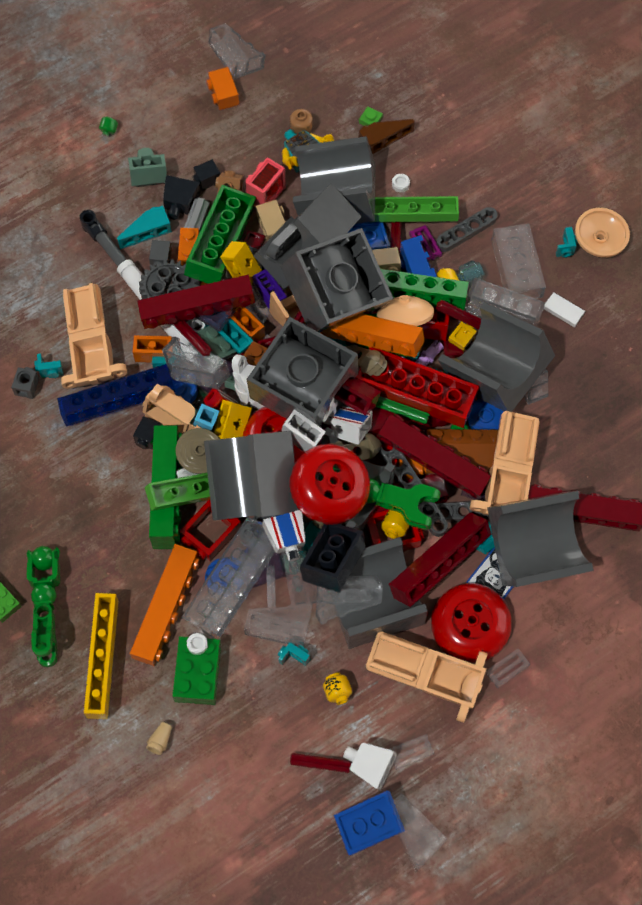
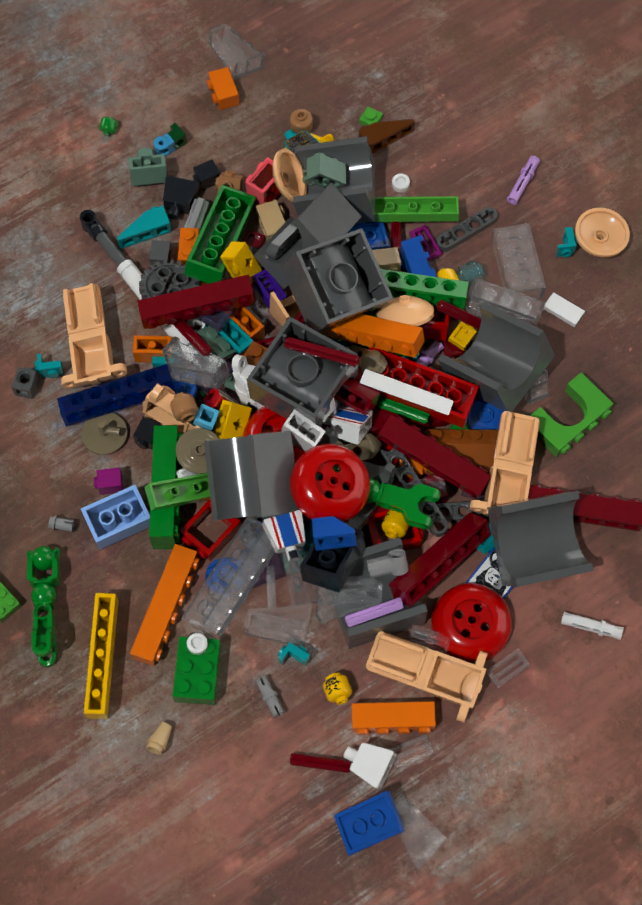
(61, 524): none -> light grey pin
(104, 434): none -> dark tan shield
(108, 481): none -> magenta brick
(116, 517): none -> light blue brick
(170, 141): none -> leg
(184, 407): none -> medium nougat head
(270, 696): none -> light grey pin
(288, 174): none -> light nougat dish
(321, 352): none -> dark red axle
(324, 171): none -> sand green brick
(332, 533): none -> blue slope
(374, 612): none -> lavender axle
(393, 717): none -> orange brick
(394, 563): none -> light grey piece
(406, 392): none -> white sticker
(430, 637): none -> clear tile
(532, 165): none -> lavender pin
(594, 405): none -> bright green arch
(599, 627): none -> white pin

